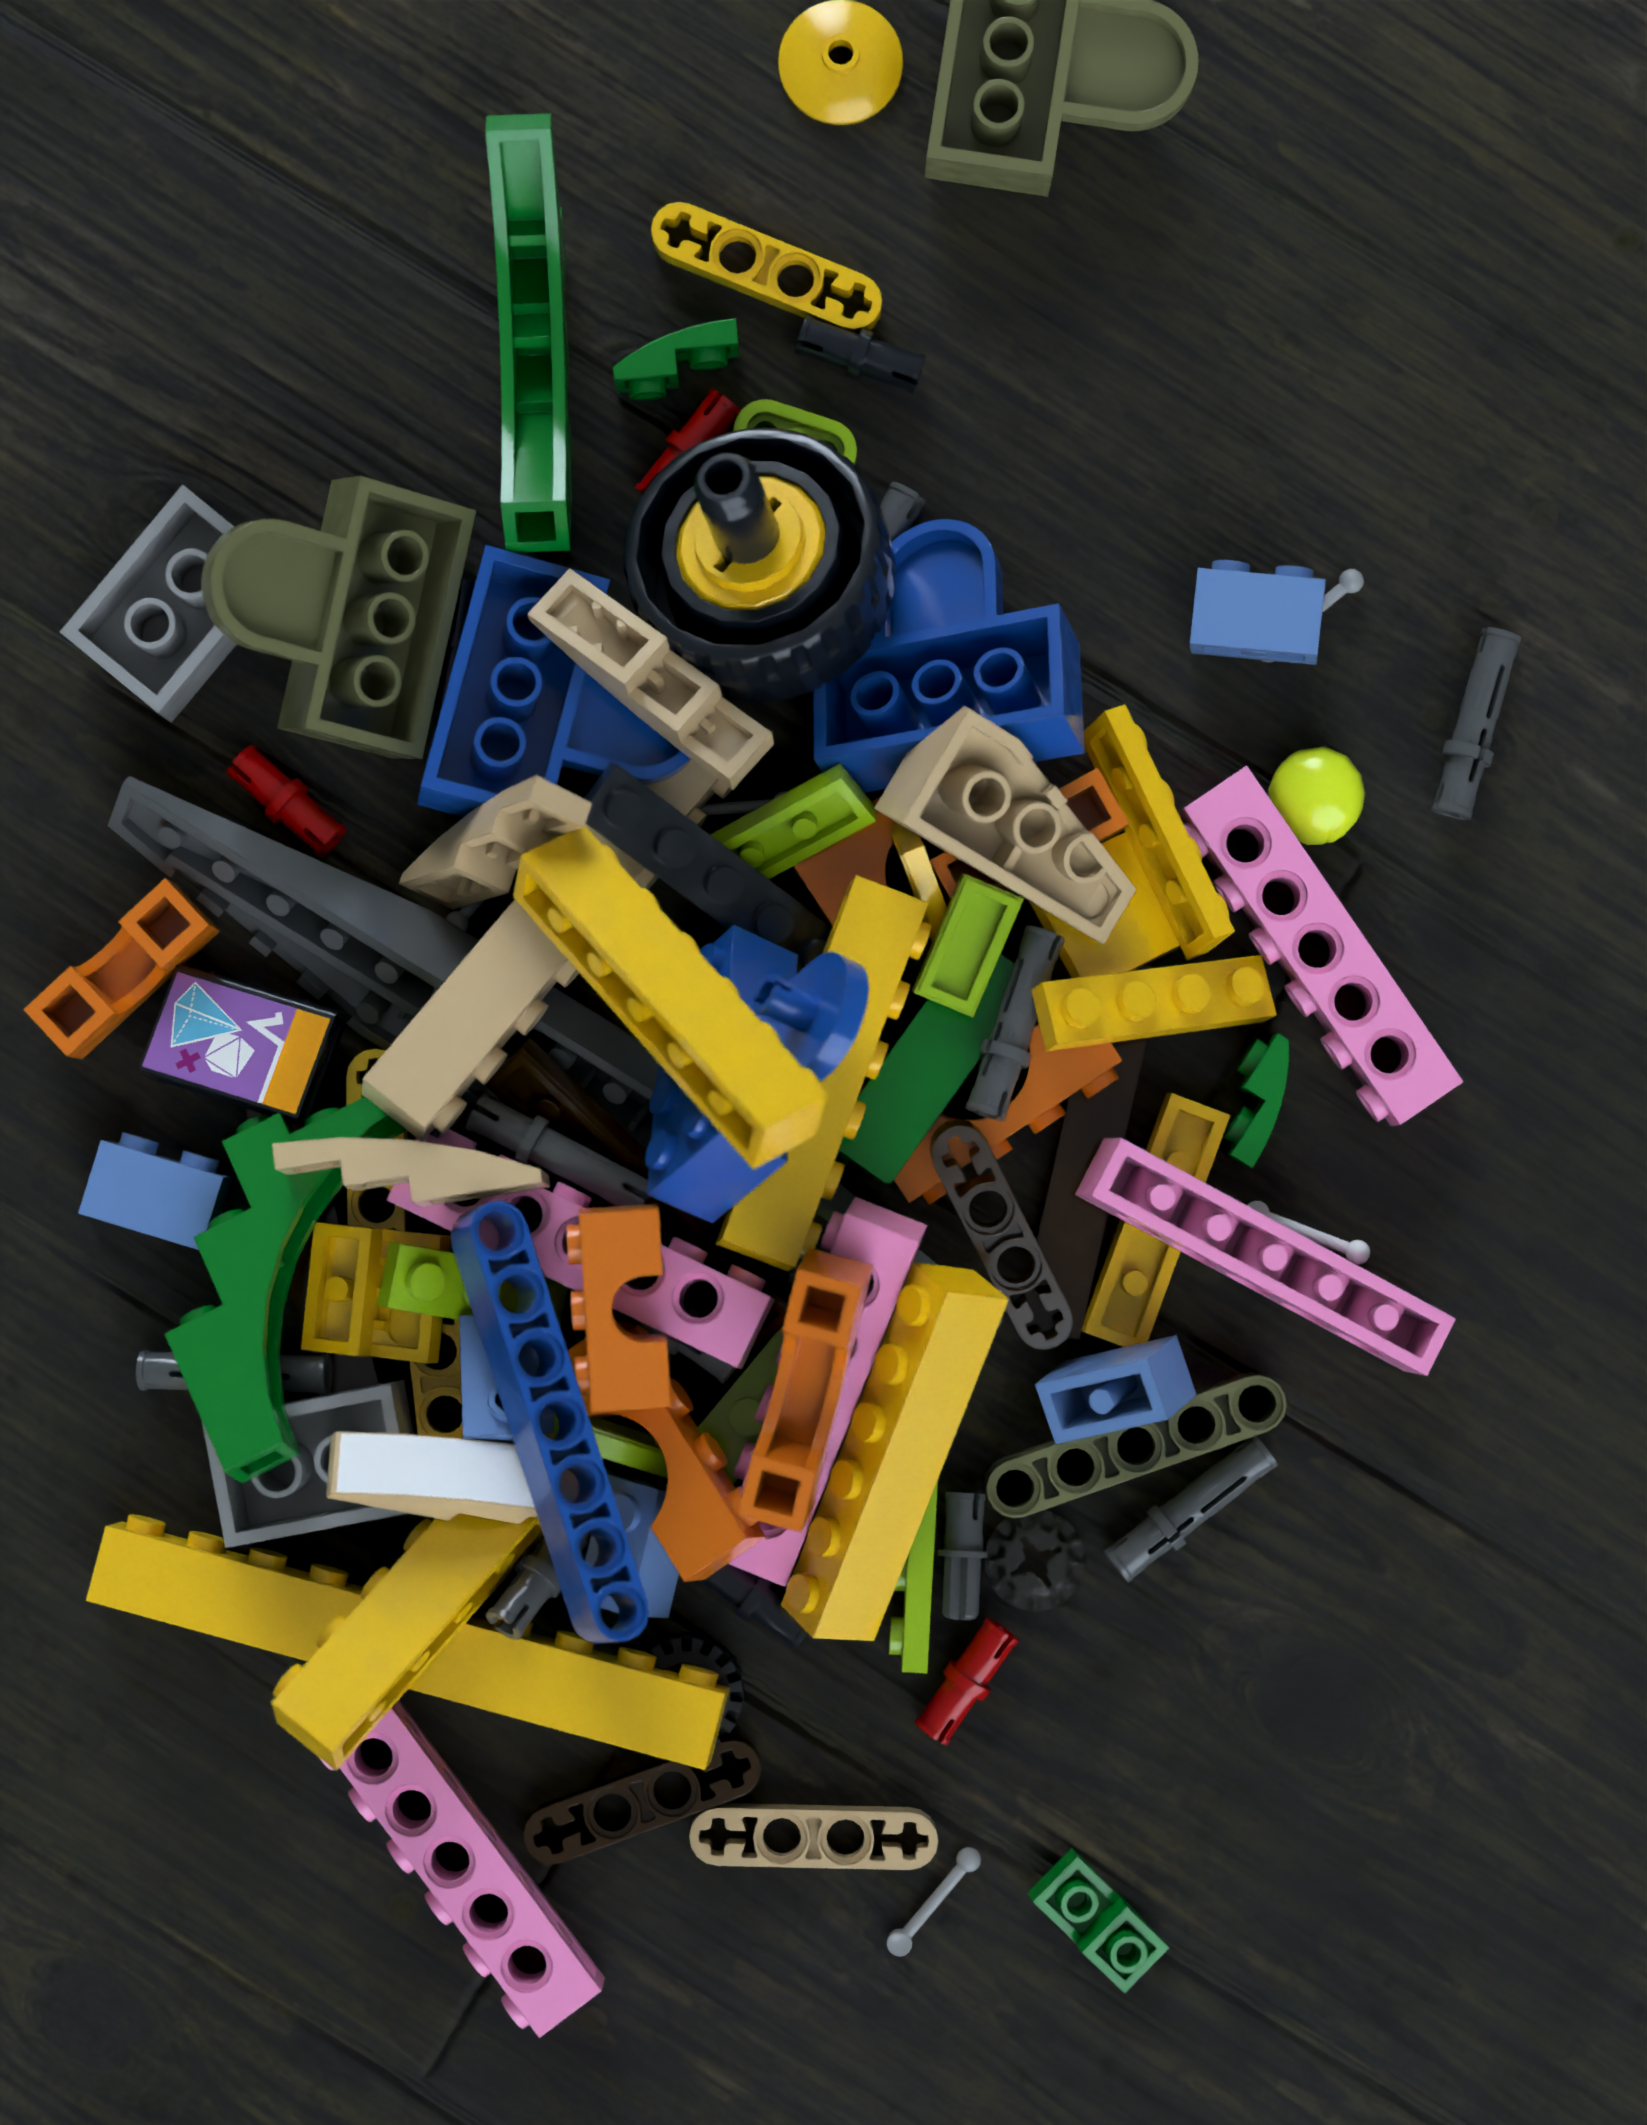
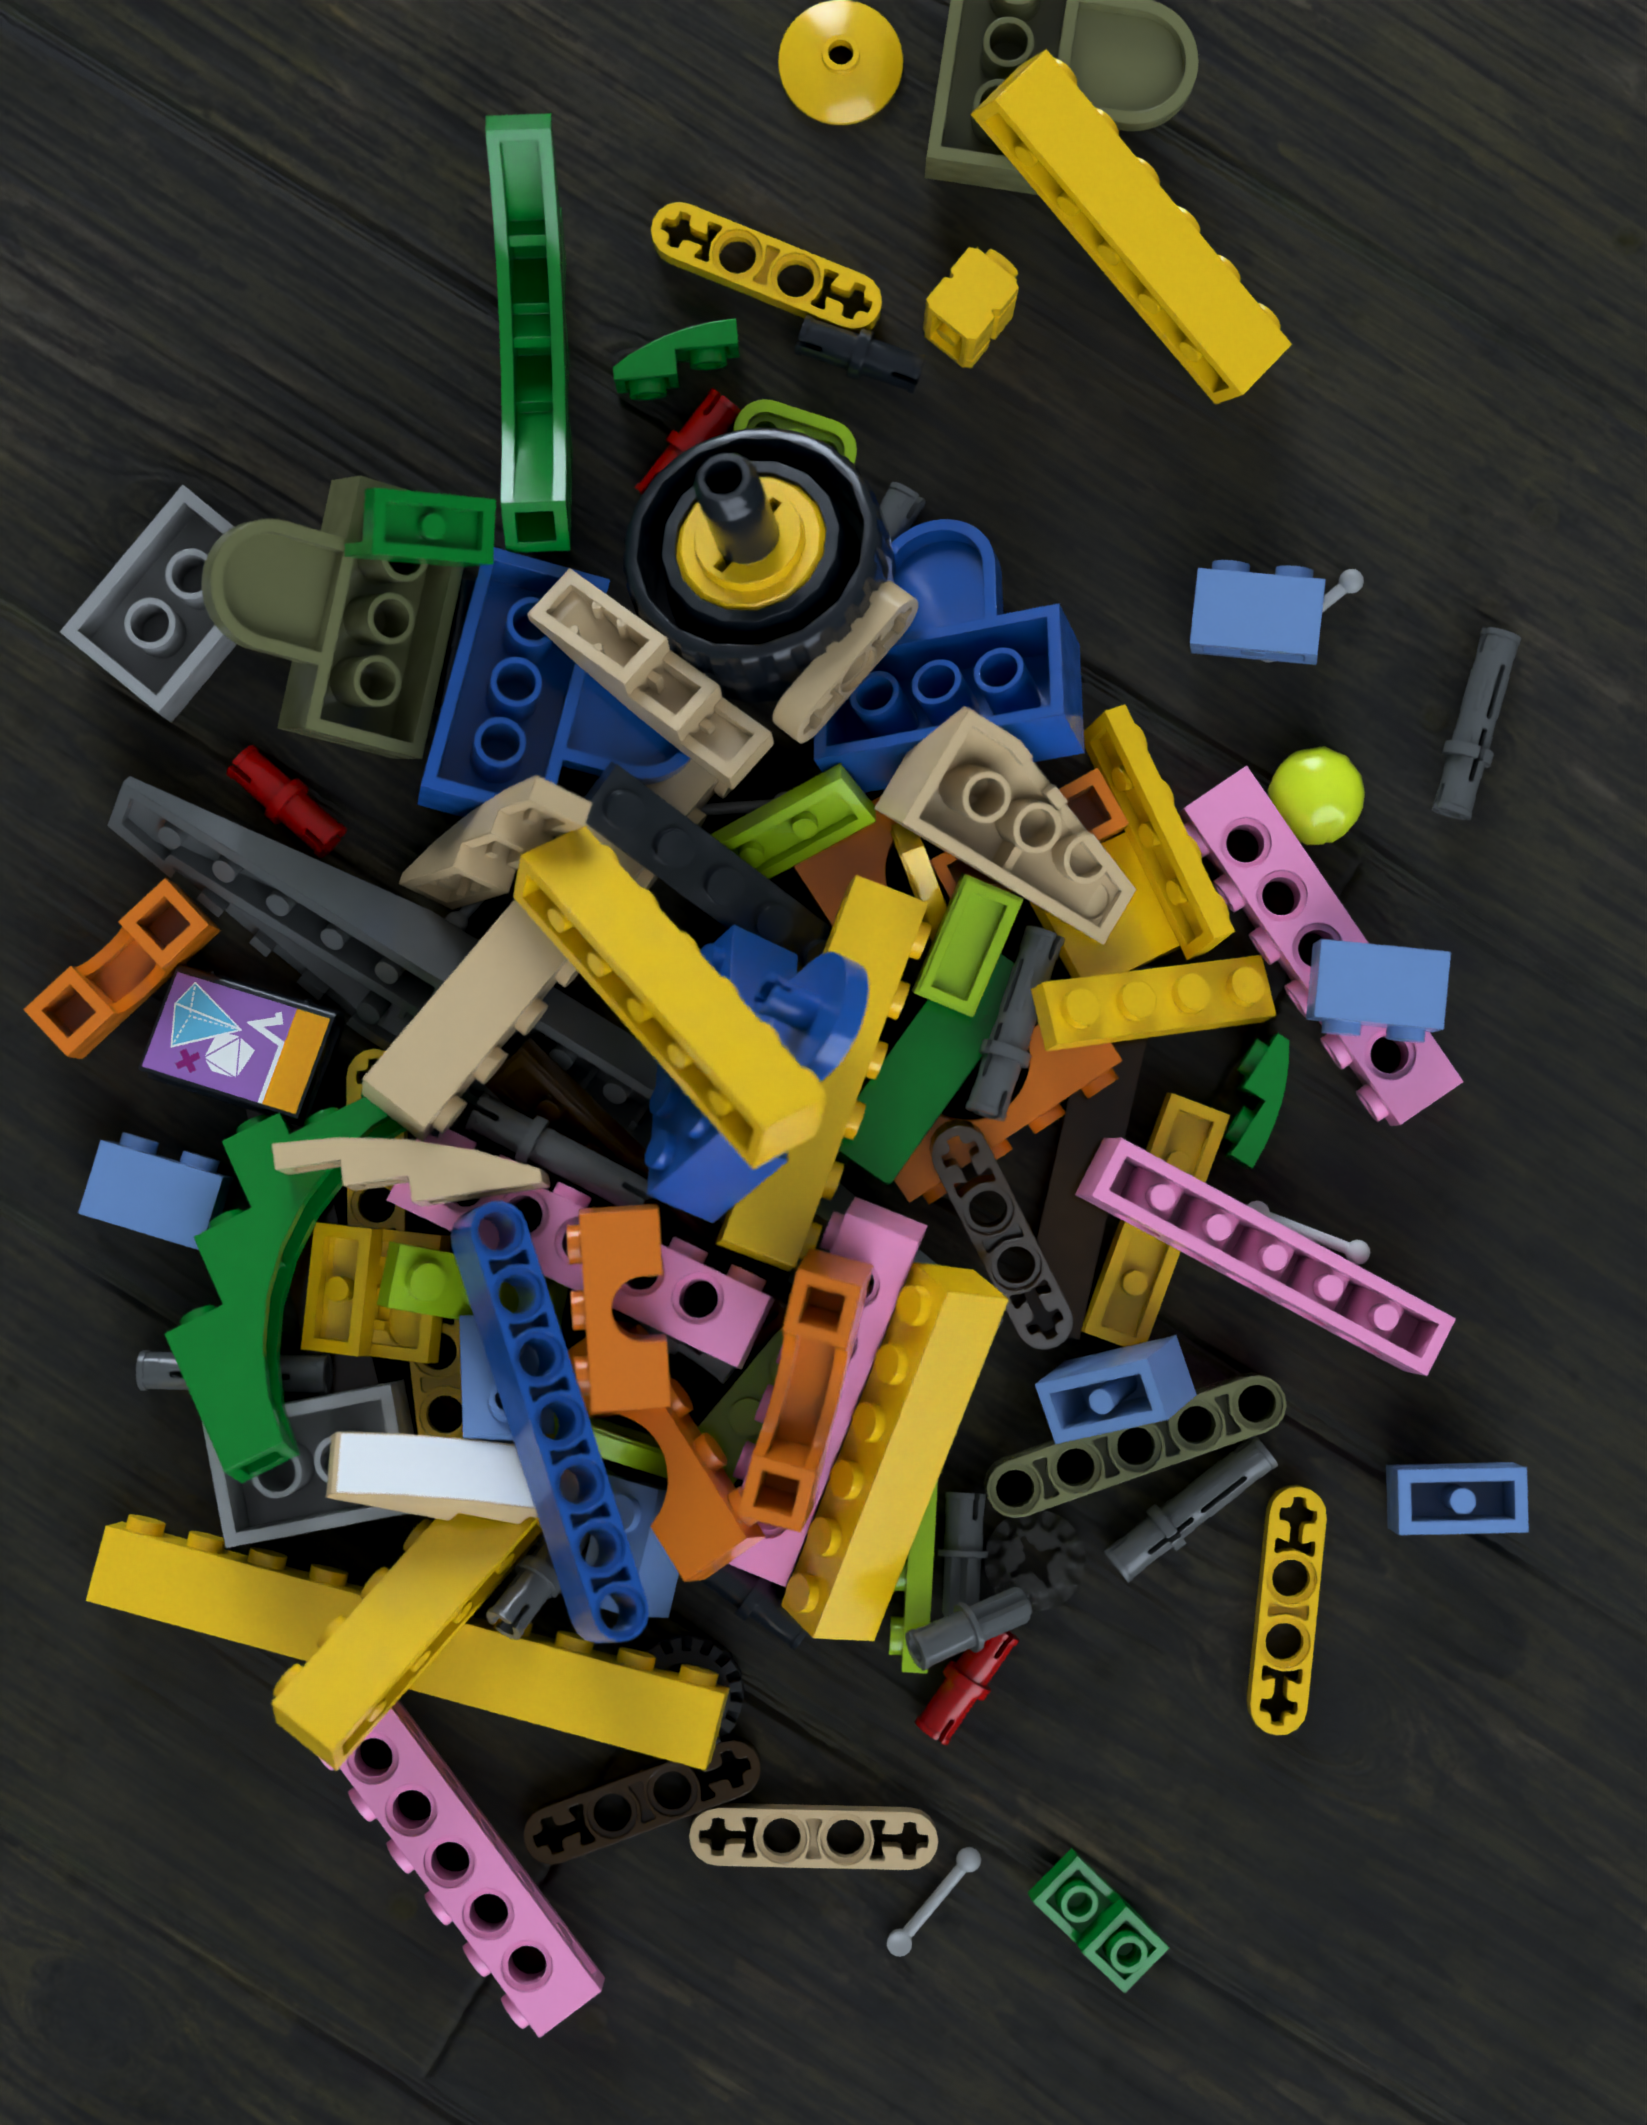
(426, 528): none -> green panel
(845, 664): none -> tan beam
(968, 1627): none -> dark grey axle
(971, 305): none -> yellow brick
(1132, 227): none -> yellow brick
(1295, 1609): none -> yellow beam
(1378, 988): none -> medium blue brick
(1457, 1498): none -> medium blue brick

